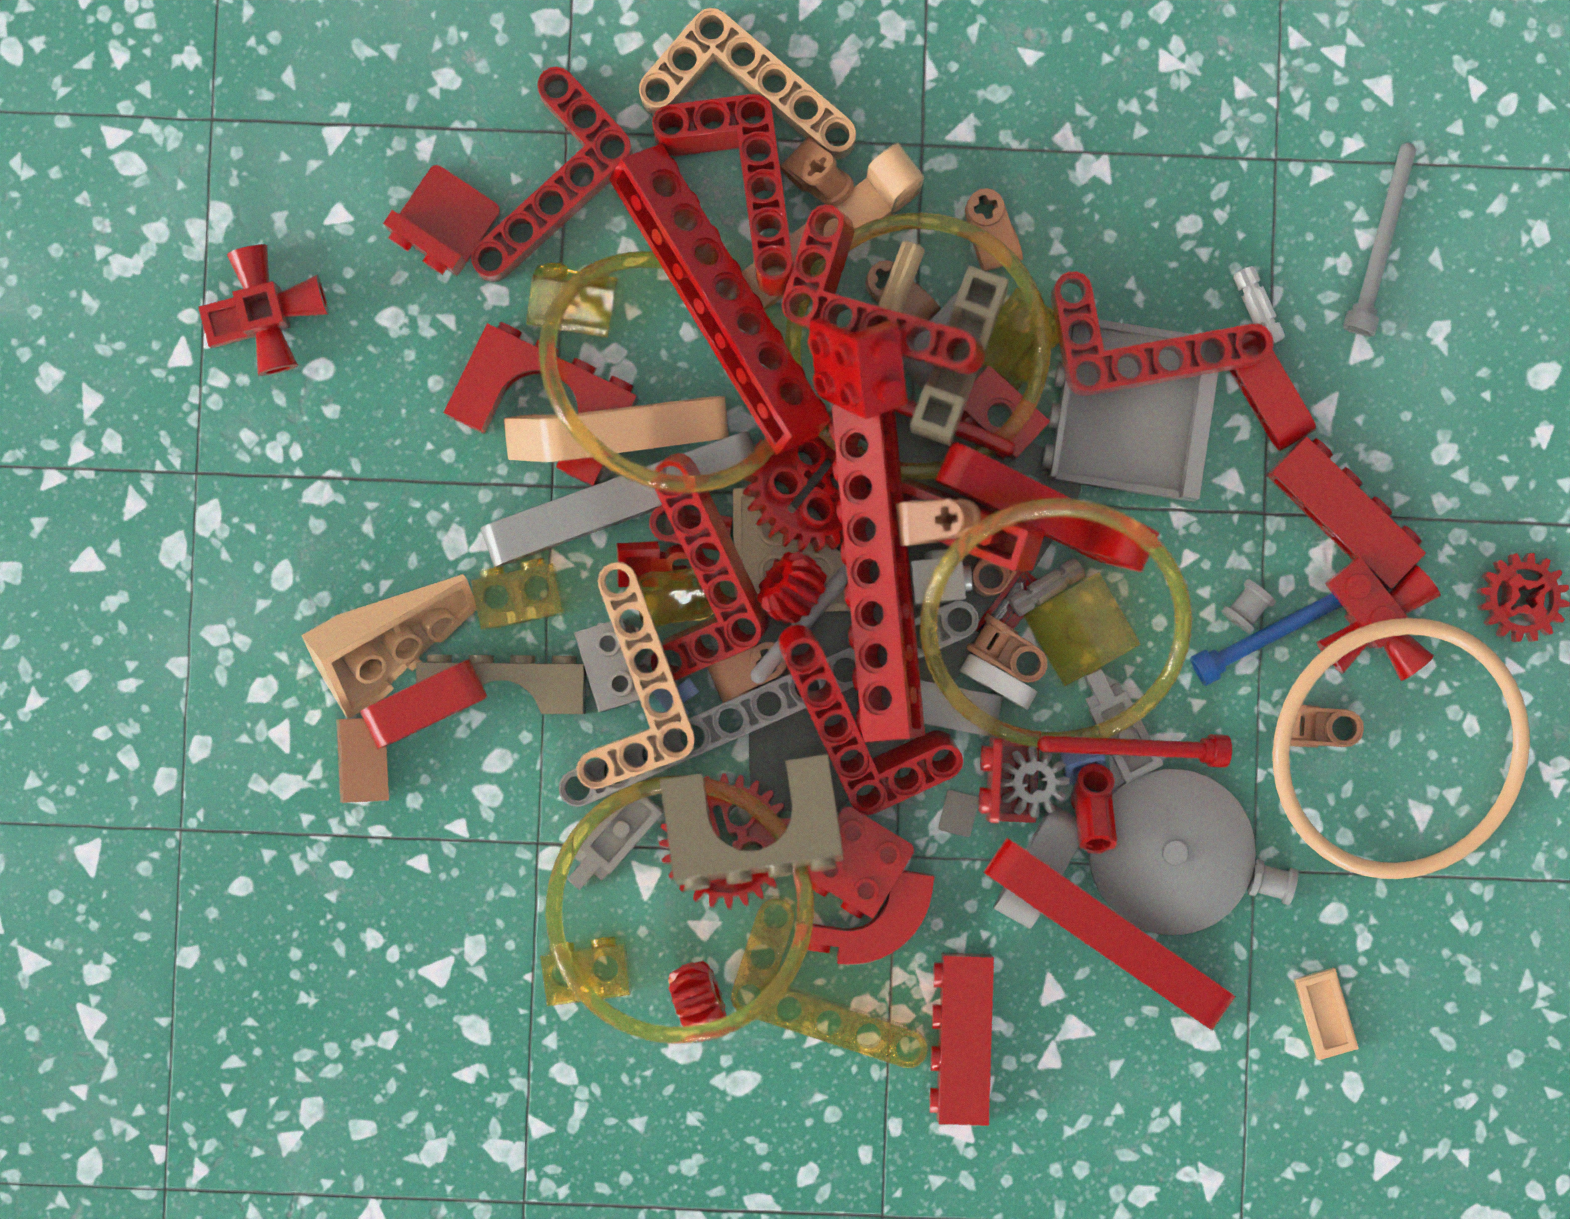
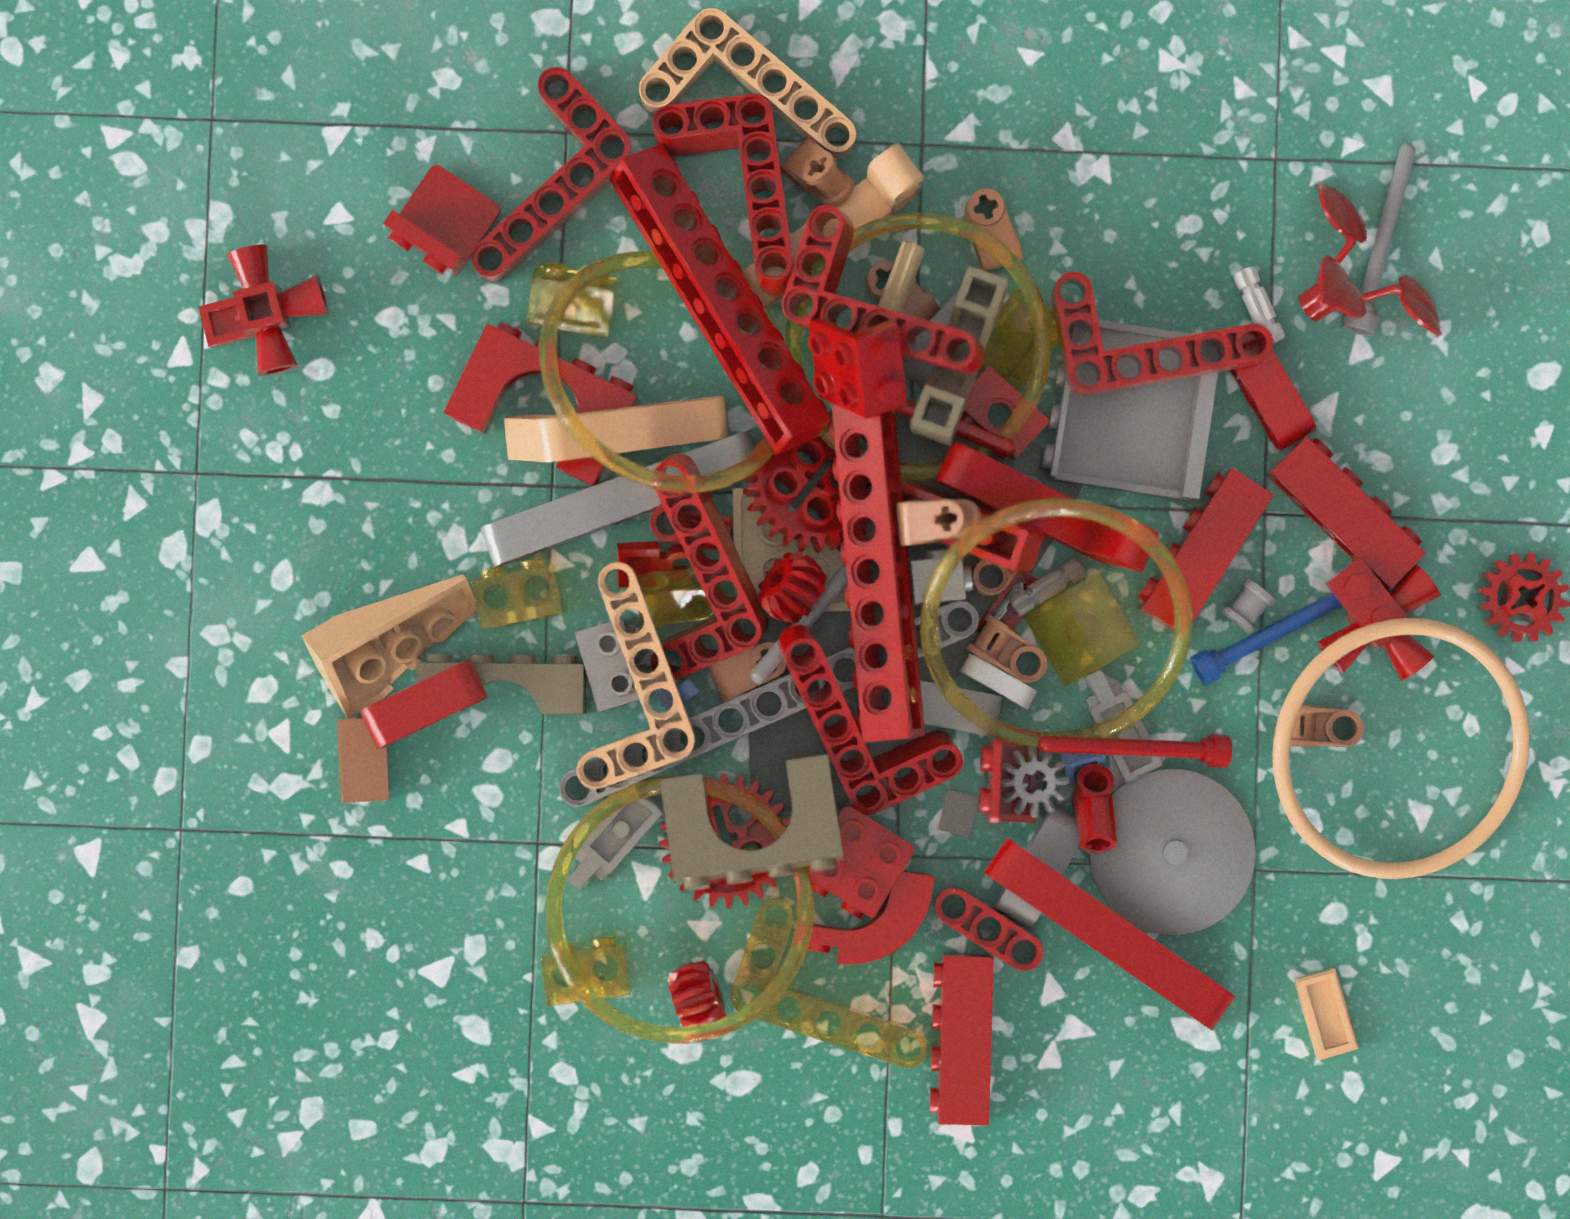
(1002, 943): none -> red beam
(1209, 544): none -> red brick
(1273, 882): light grey bush -> none
(1336, 290): none -> red plant

